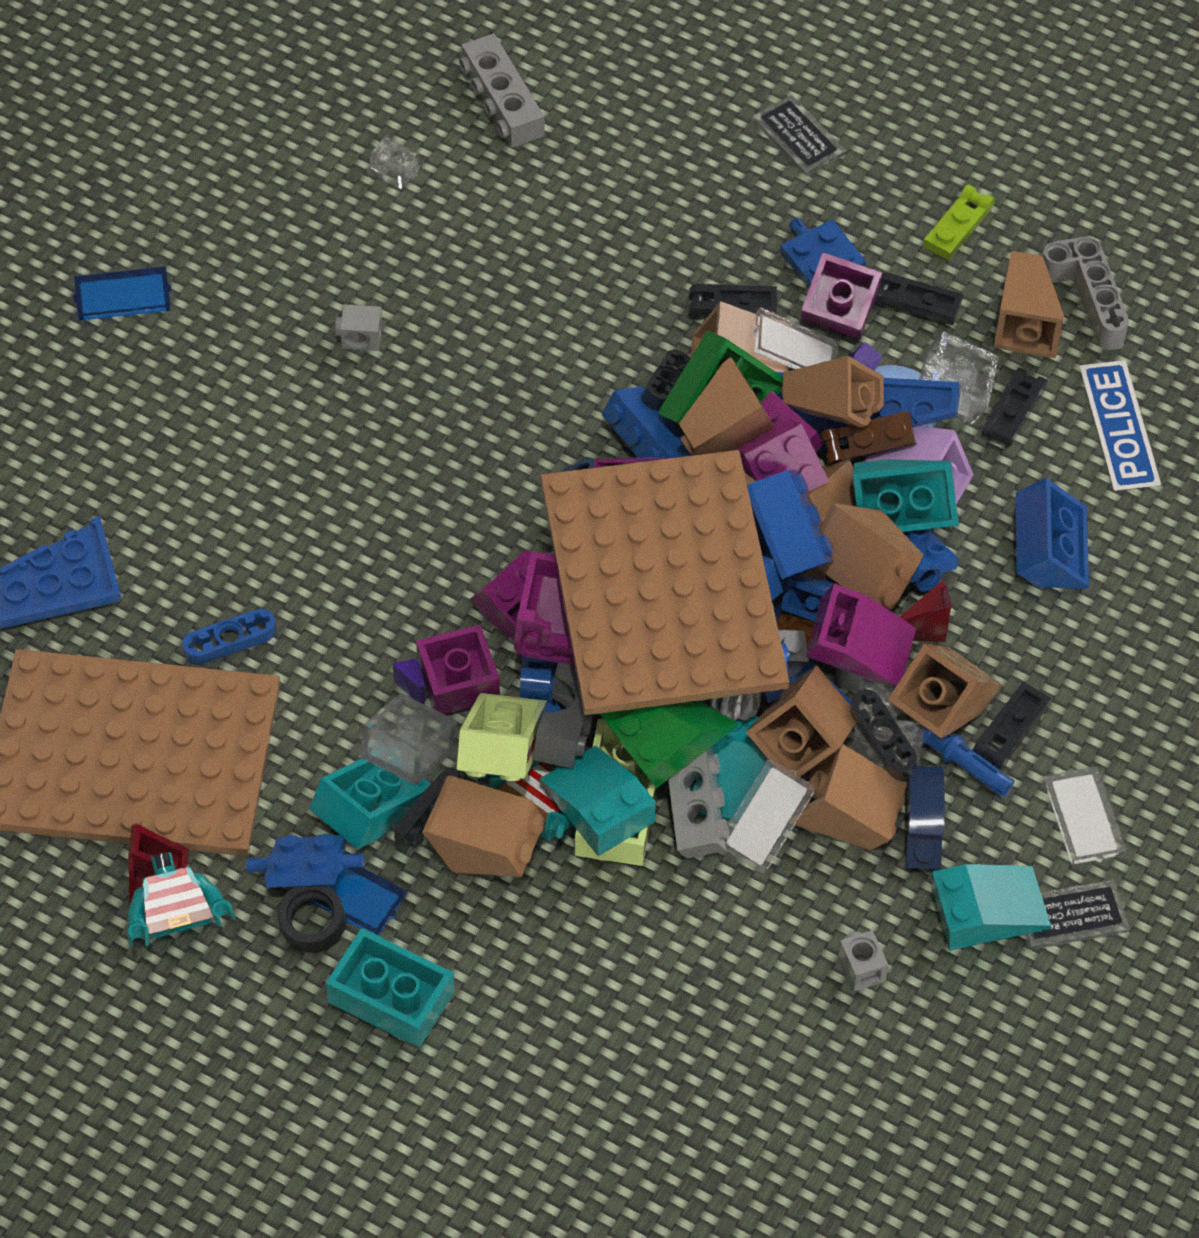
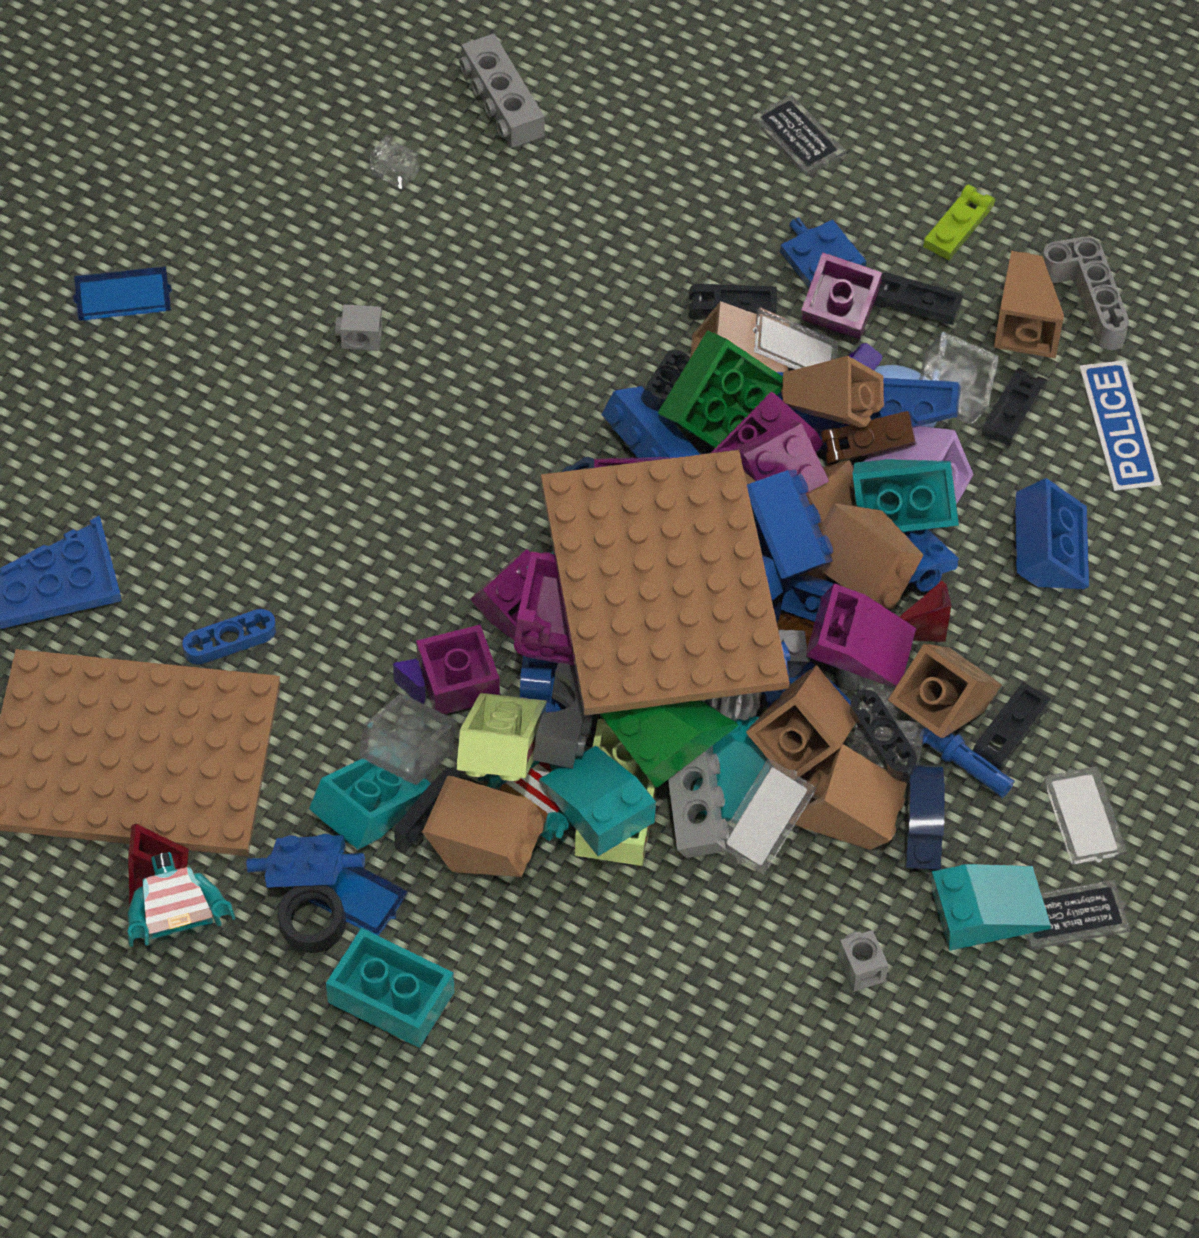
(724, 414): medium nougat slope -> none

